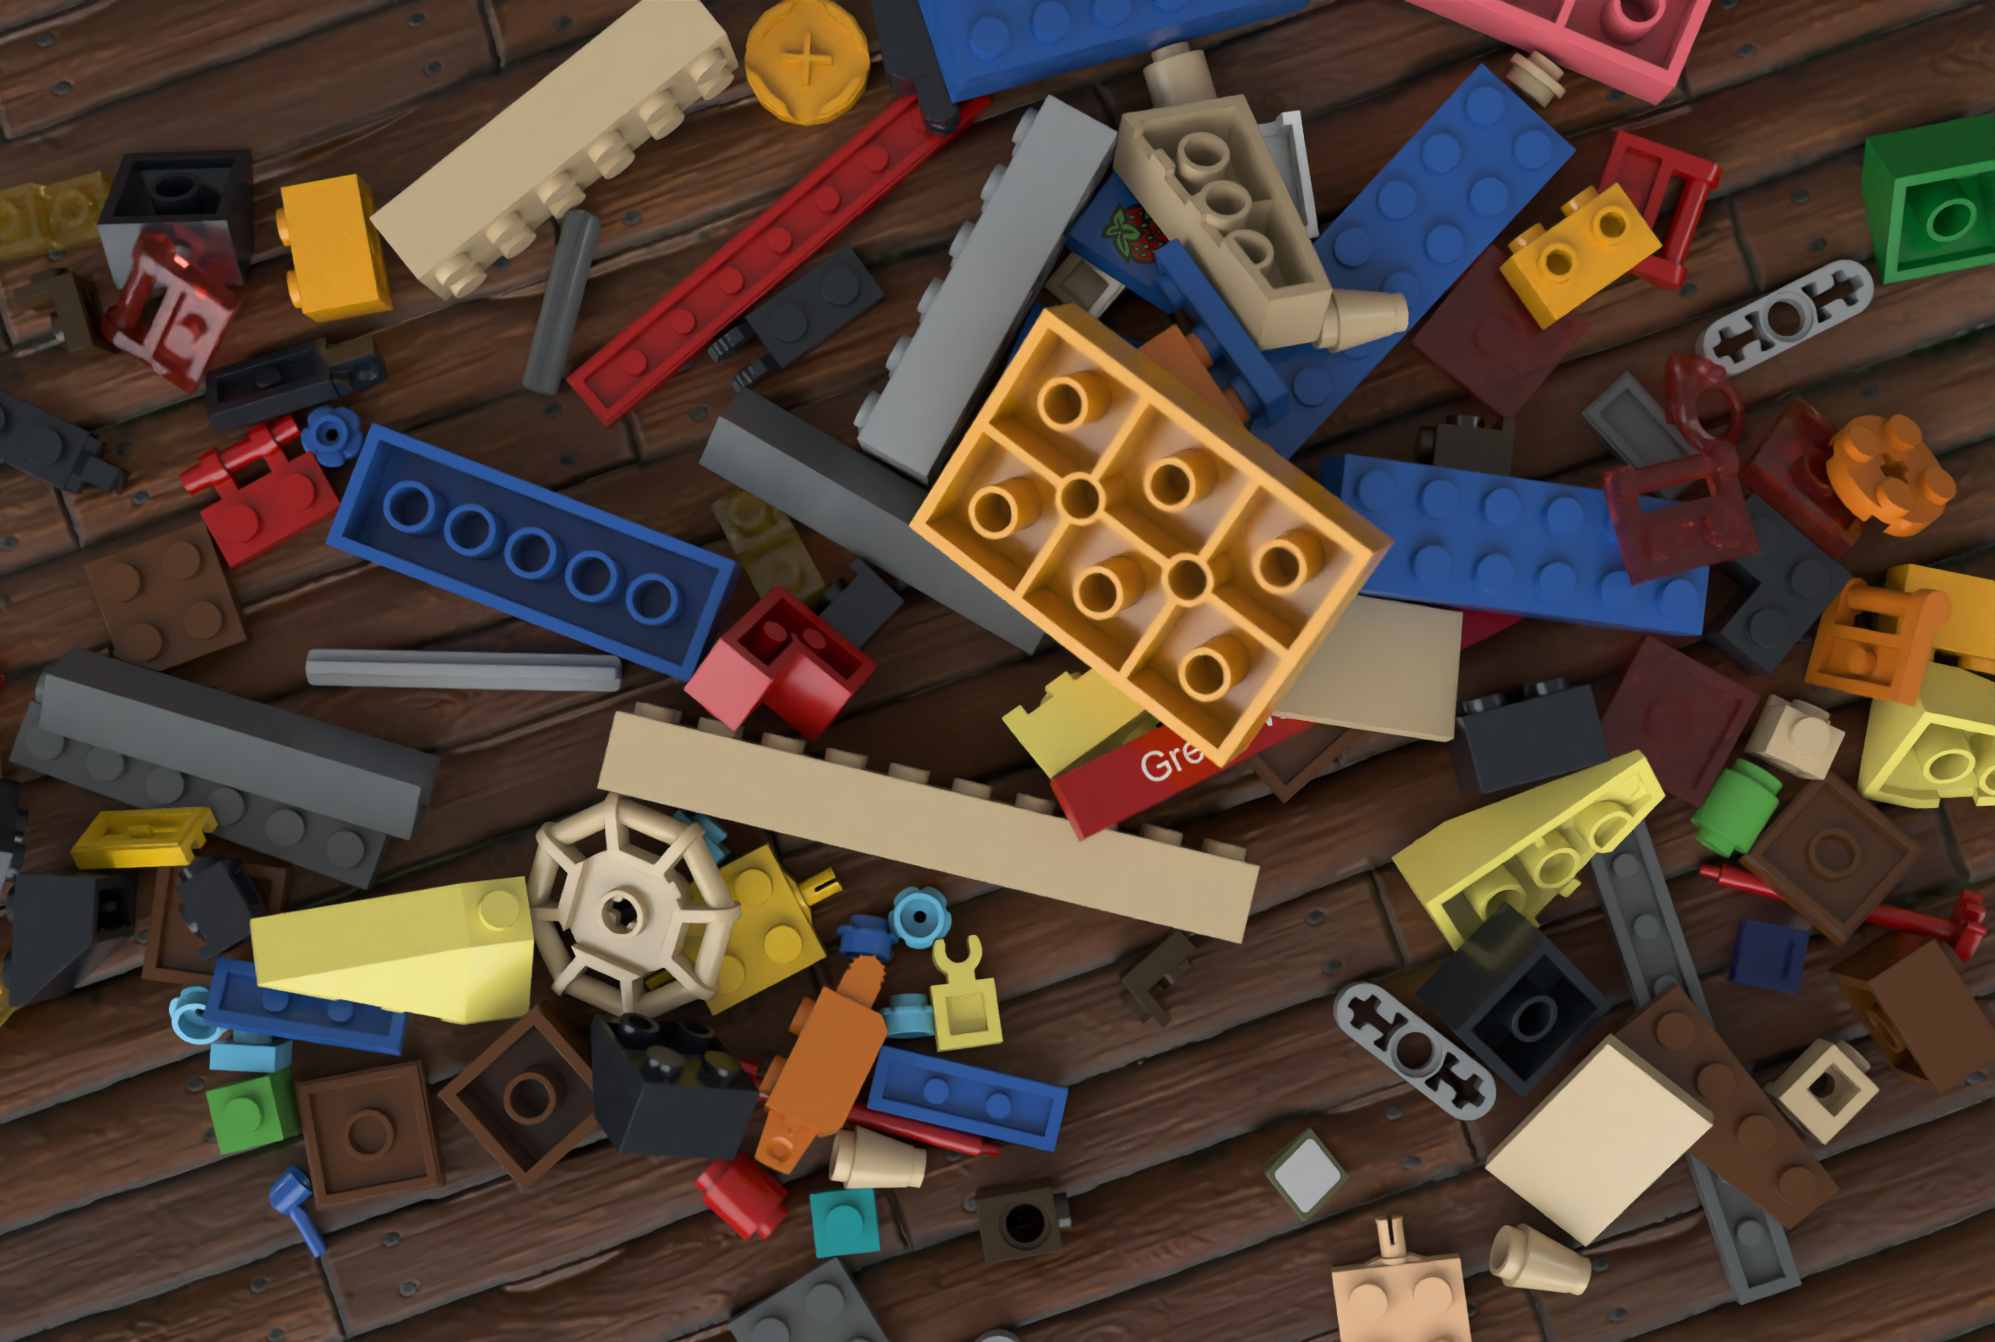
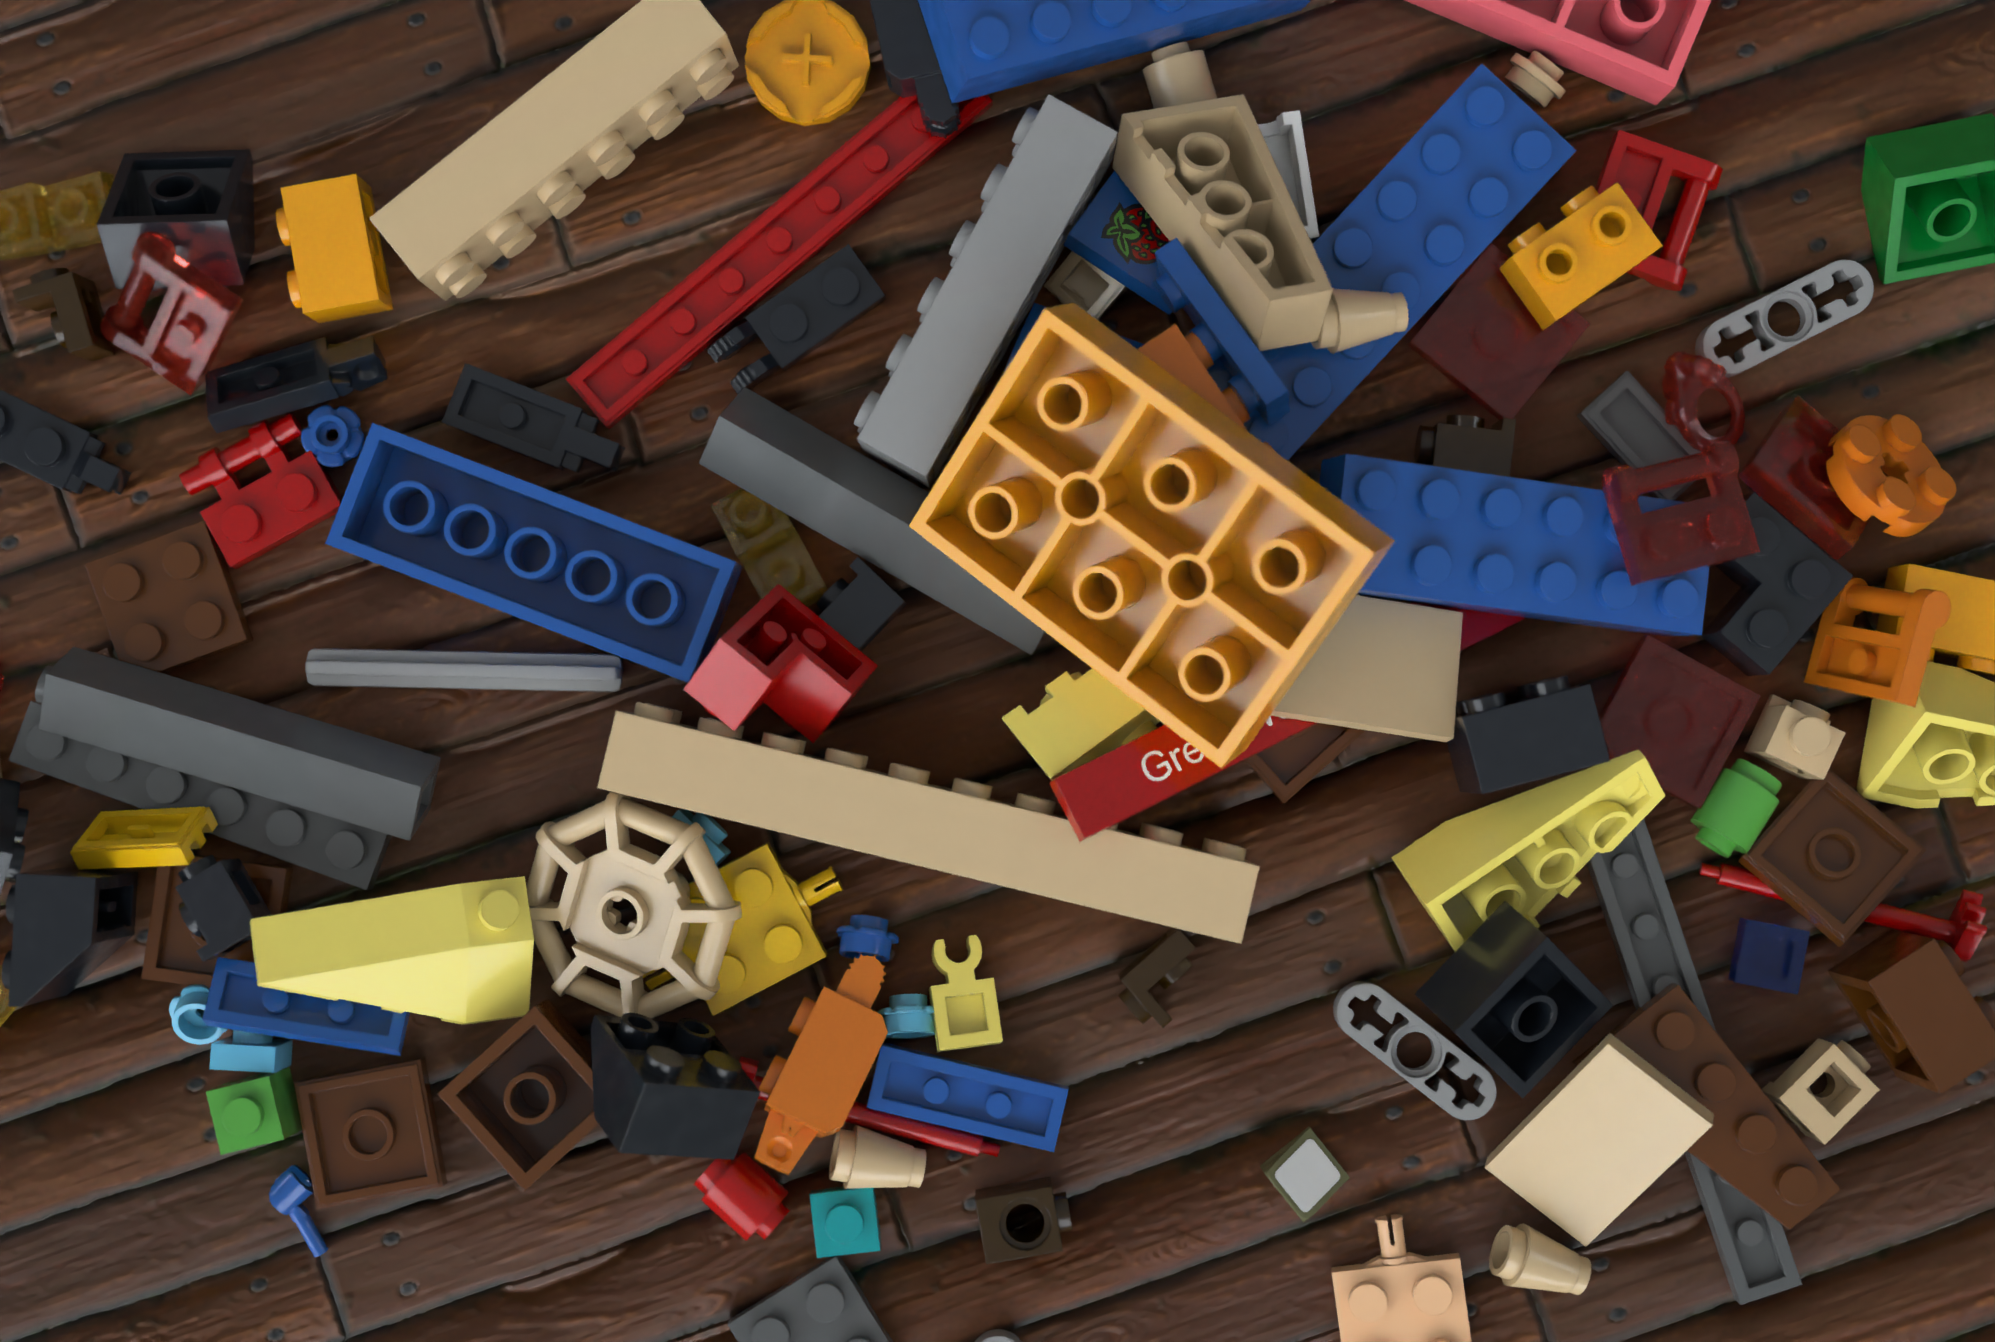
(528, 422): none -> black hinge
(561, 302): dark grey axle -> none
(937, 918): medium azure plate -> none

